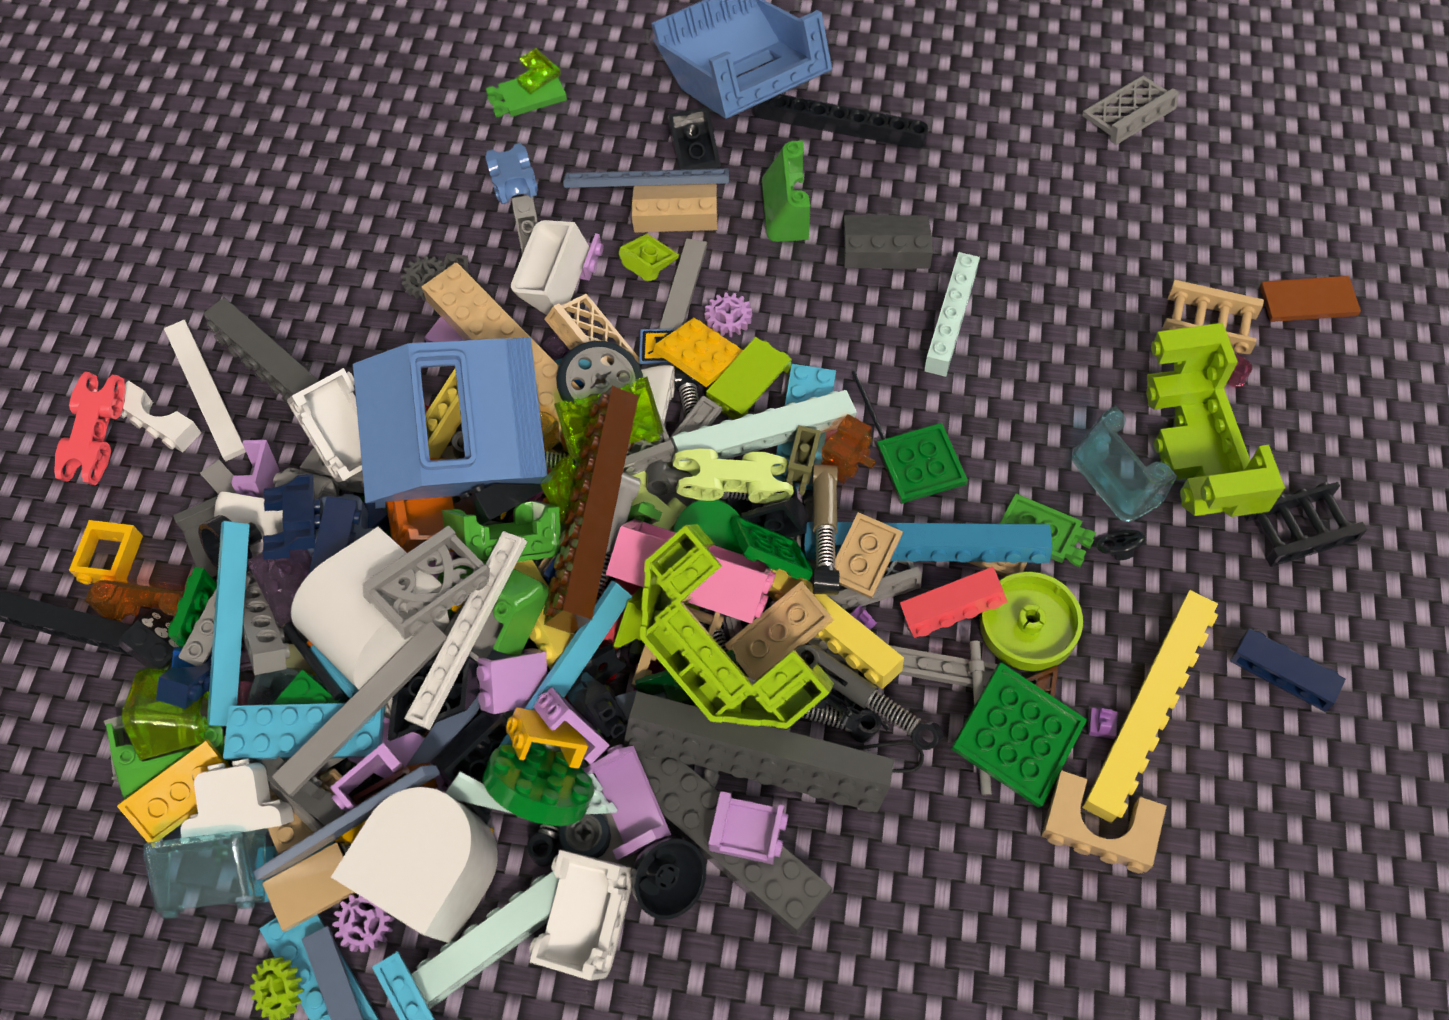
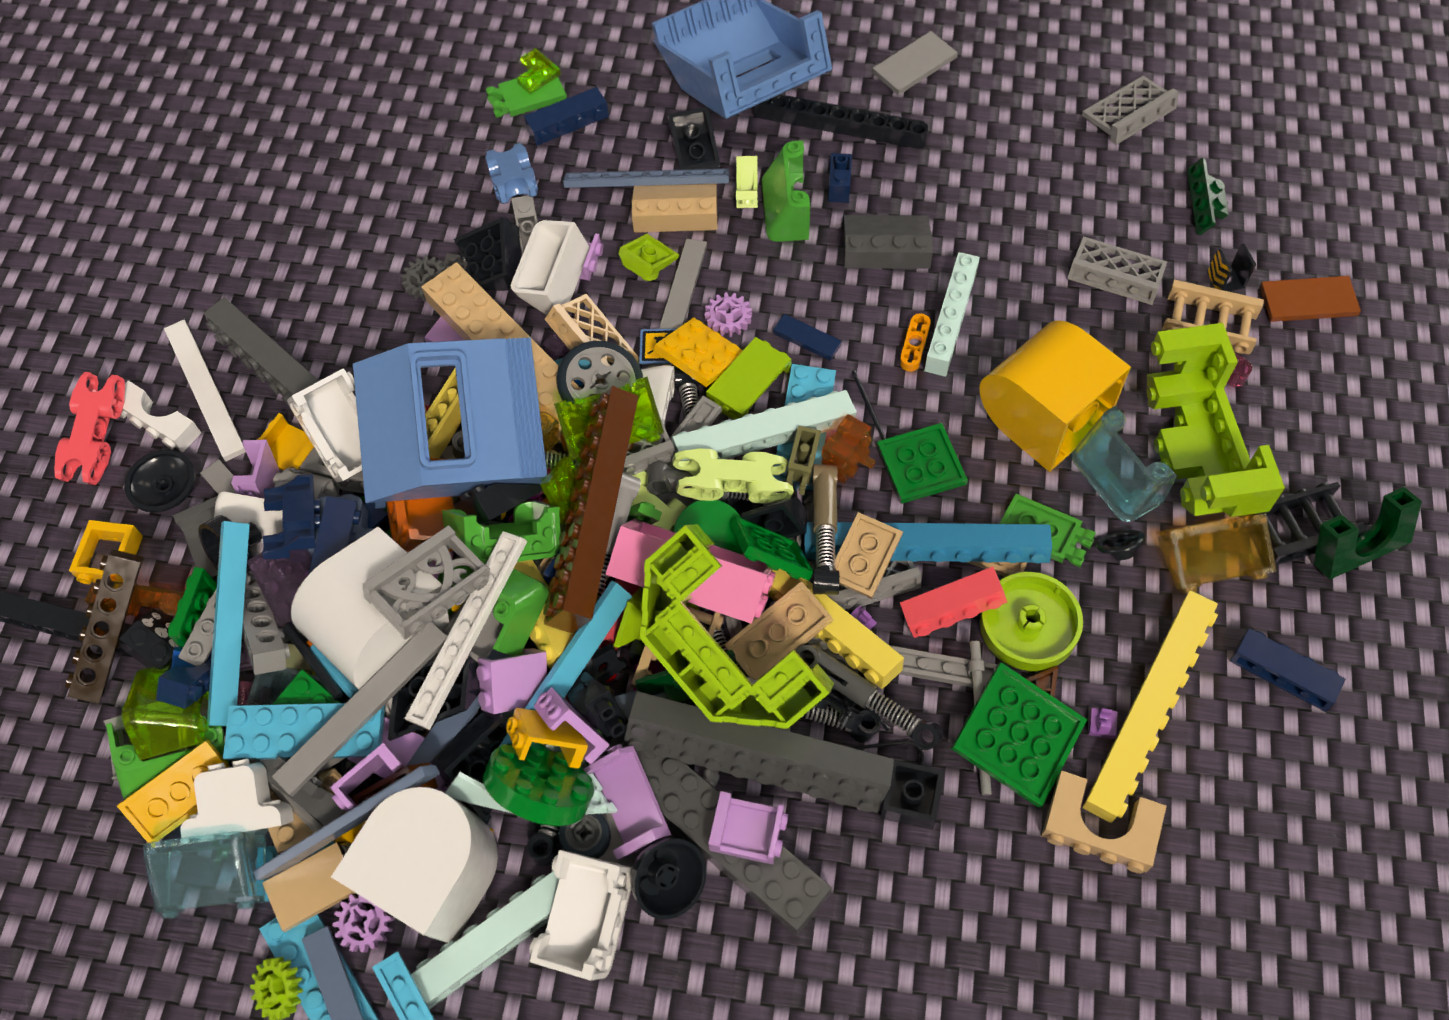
(93, 688): none -> dark brown brick
(154, 473): none -> black dish
(287, 443): none -> yellow panel
(492, 254): none -> black wedge
(566, 116): none -> dark blue brick
(747, 182): none -> yellowish green arch
(807, 337): none -> dark blue tile
(840, 177): none -> dark blue slope
(913, 795): none -> black brick
(914, 63): none -> light grey tile
(916, 350): none -> light orange beam
(1053, 391): none -> yellow brick
(1115, 278): none -> light grey fence
(1207, 197): none -> dark green bracket
(1218, 551): none -> clear yellow windscreen
(1239, 270): none -> black piece
(1343, 551): none -> dark green arch

